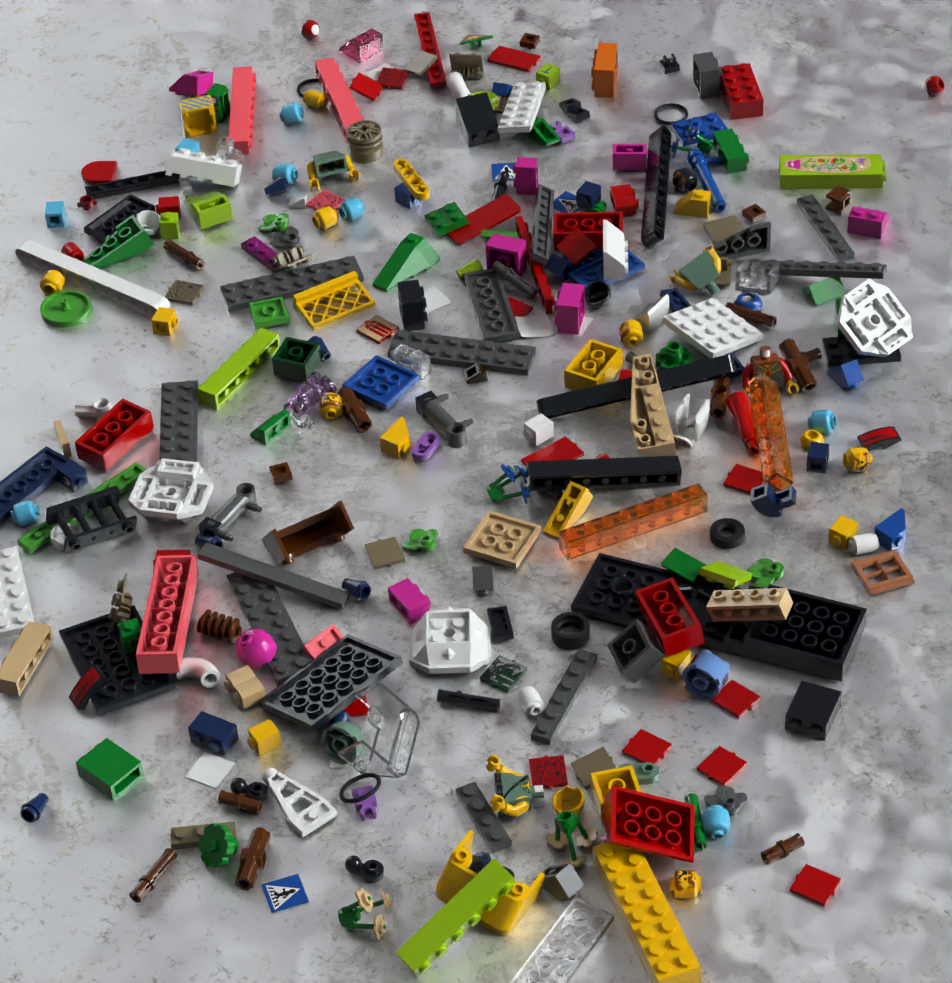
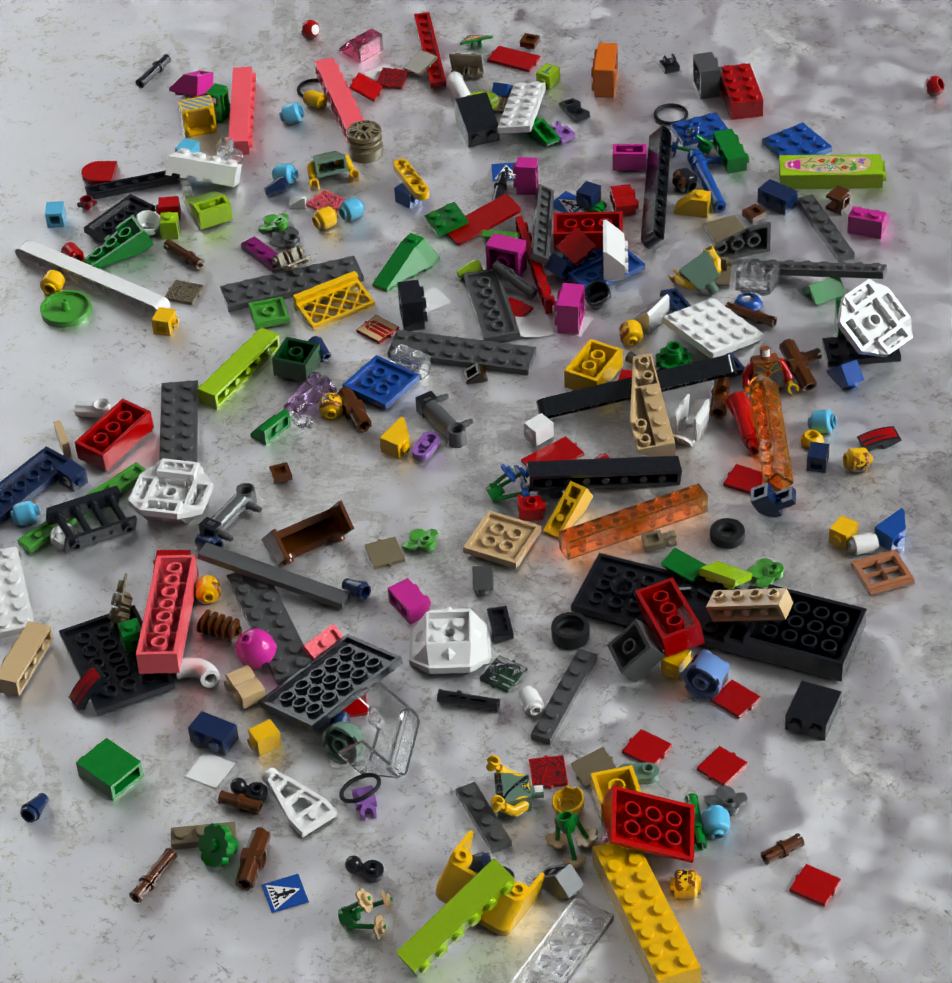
(157, 67): none -> black pin
(207, 589): none -> yellow head
(531, 508): none -> red brick
(655, 540): none -> dark tan plate
(777, 196): none -> dark blue brick
(797, 141): none -> blue plate

